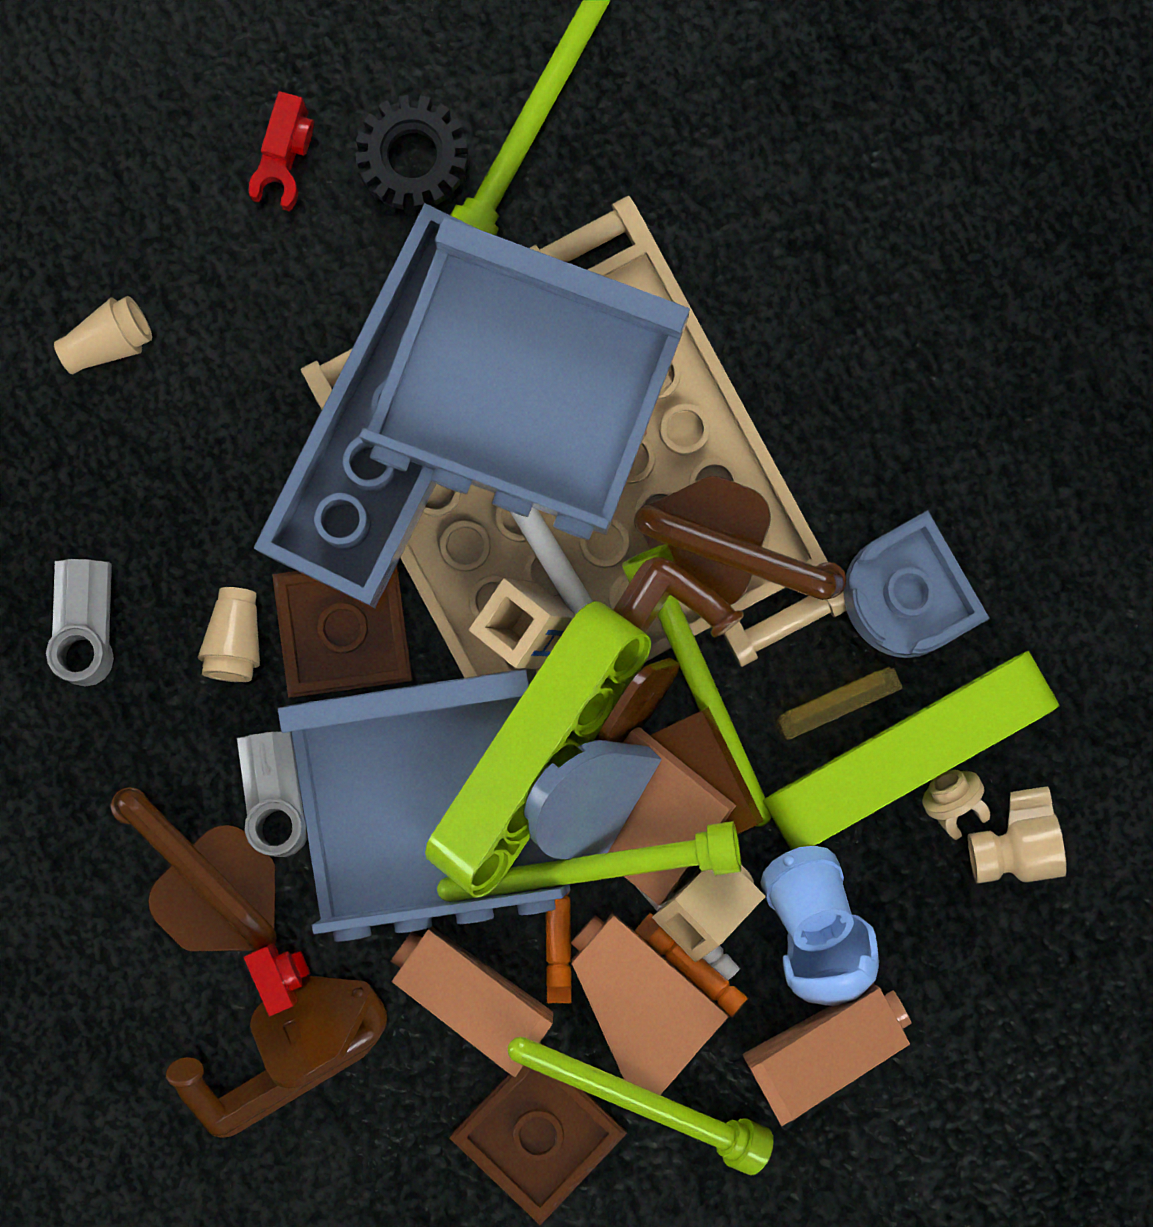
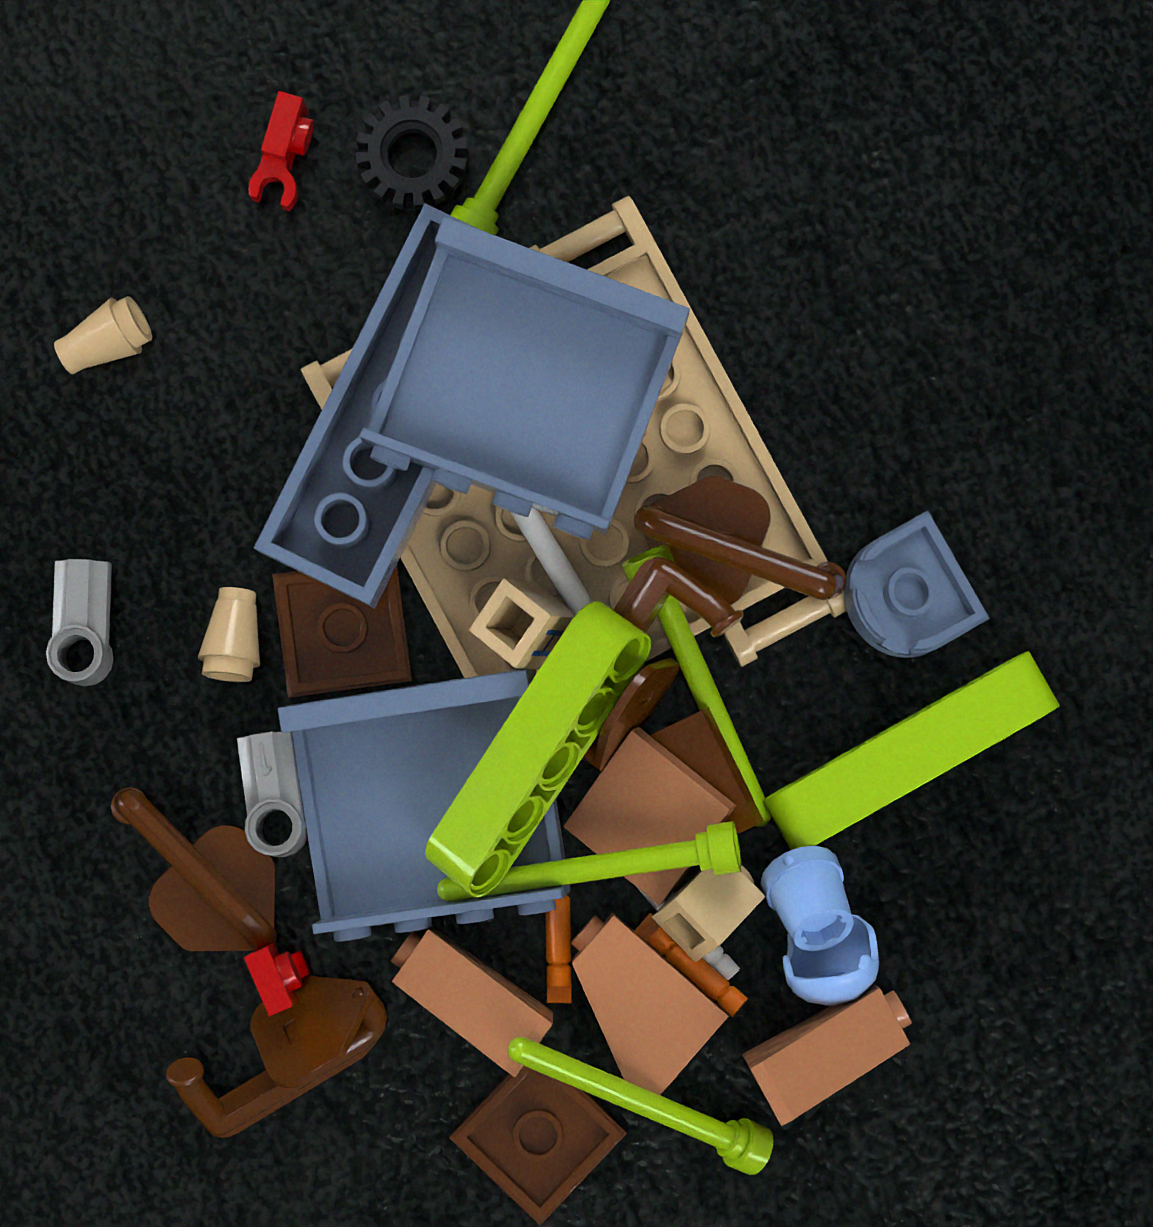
(588, 798): sand blue tile -> none
(837, 703): clear yellow tile -> none
(952, 796): tan plate -> none
(1029, 848): tan piece -> none

